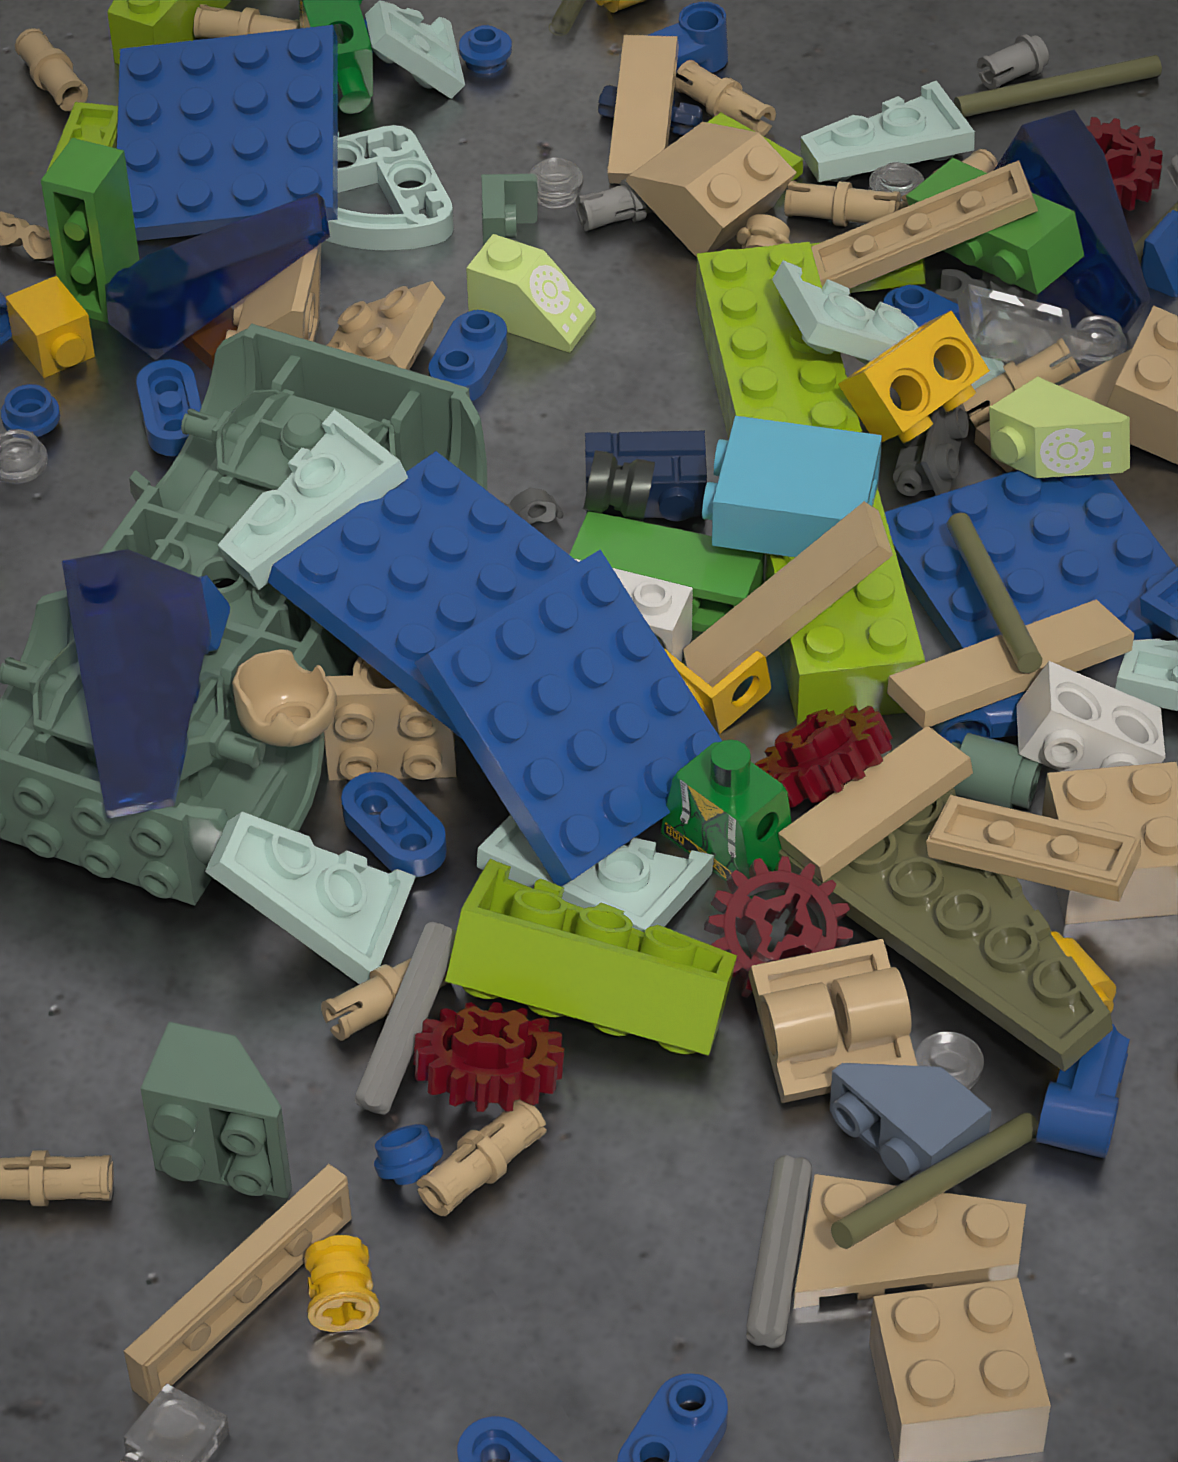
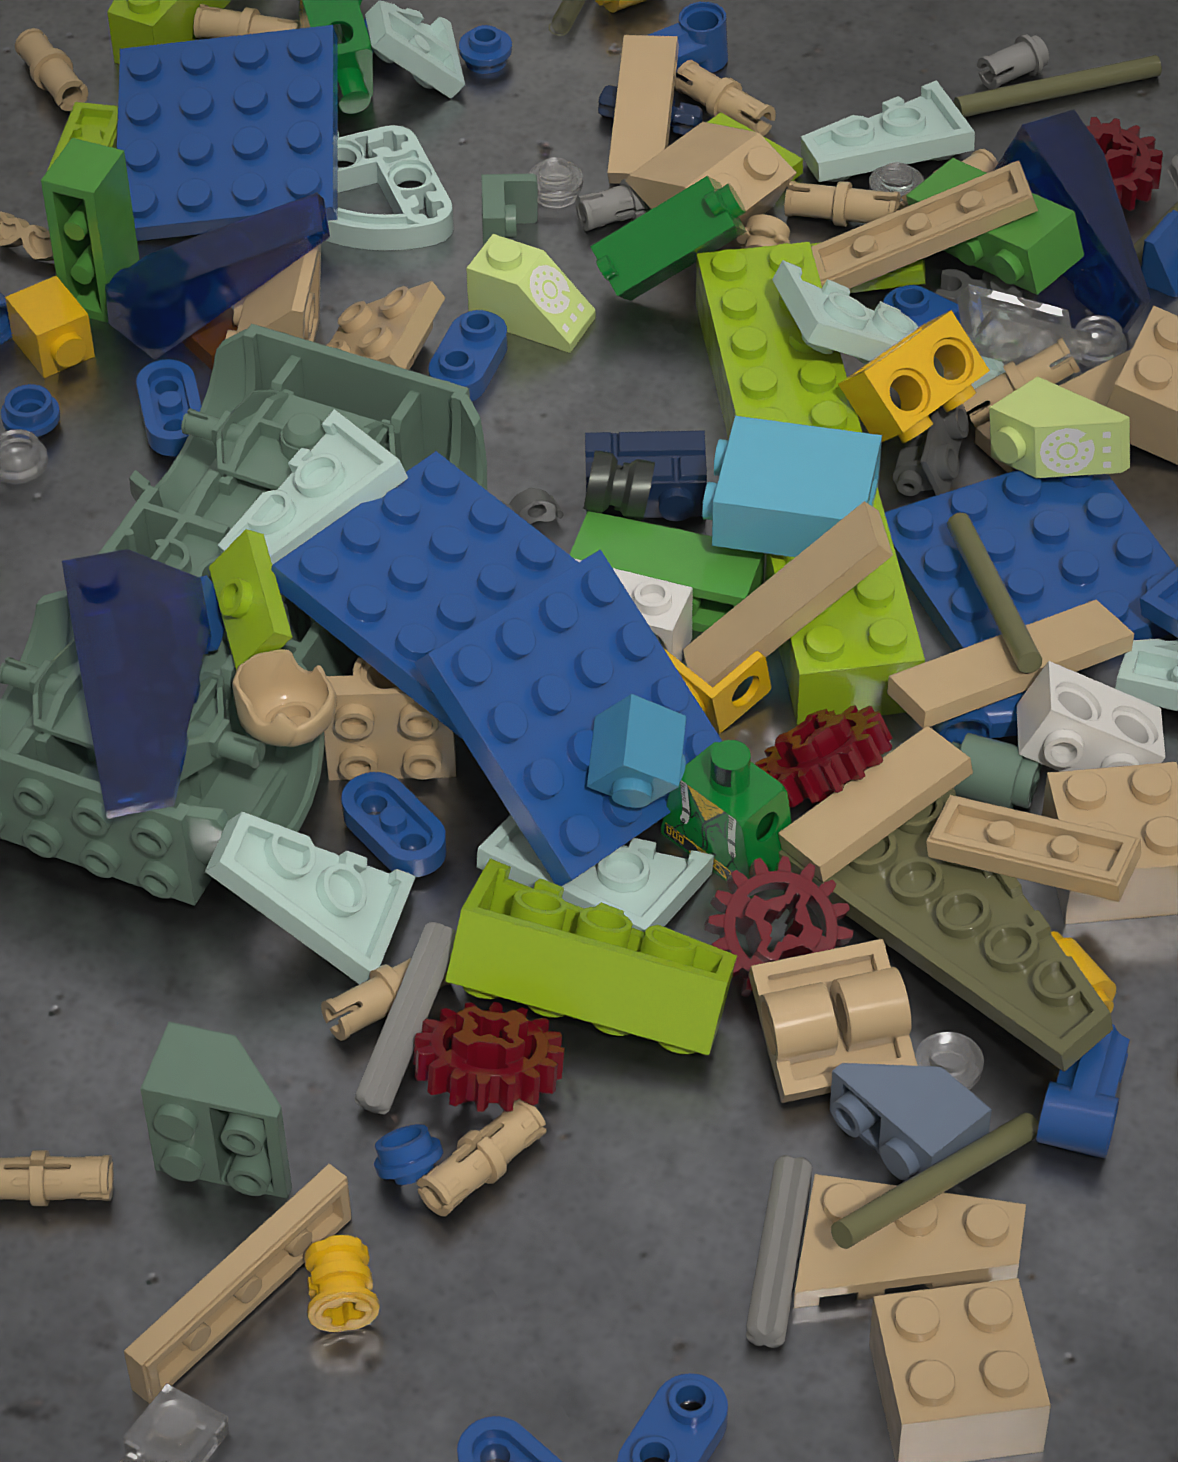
(249, 598): none -> lime plate
(637, 752): none -> dark azure brick
(670, 237): none -> green brick

